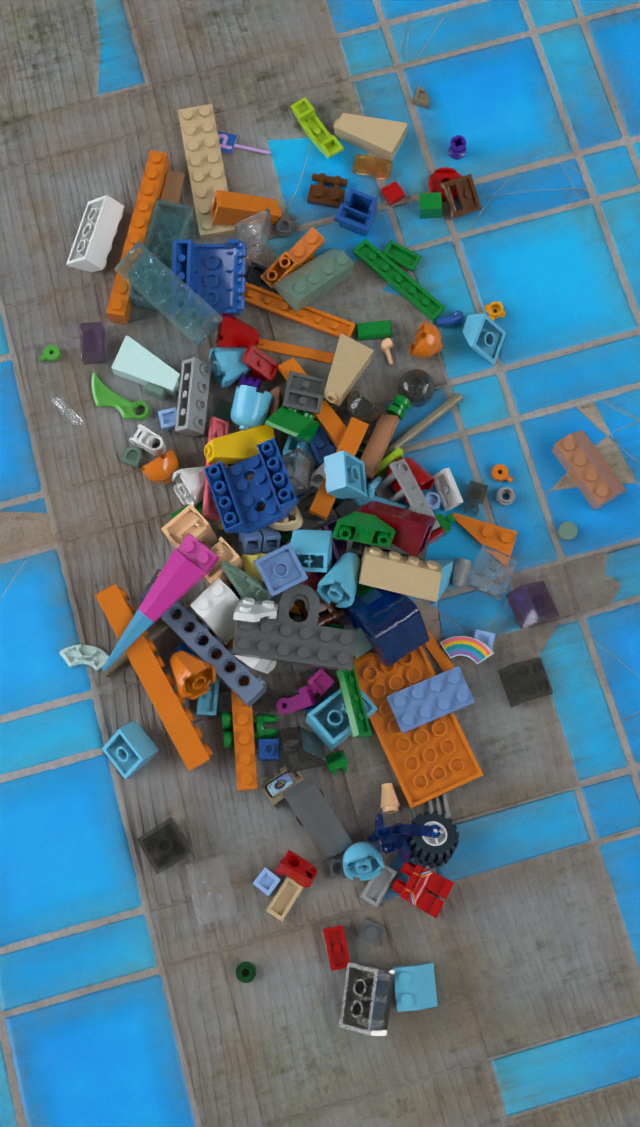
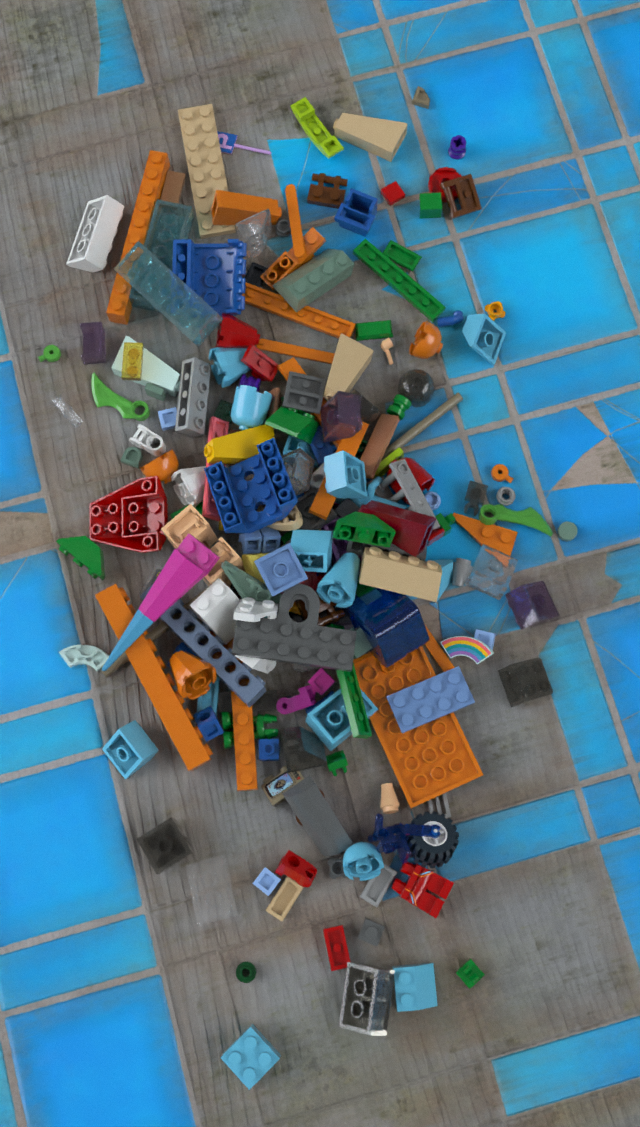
(84, 553): none -> green slope
(131, 516): none -> red wedge
(132, 361): none -> clear yellow plate
(208, 723): none -> blue brick
(250, 1056): none -> medium azure brick
(295, 221): none -> orange piece
(341, 417): none -> slope
(372, 166): clear orange slope -> none
(447, 489): white plate -> none
(469, 973): none -> green tile
(526, 517): none -> bright green piece
(588, 469): nougat slope -> none

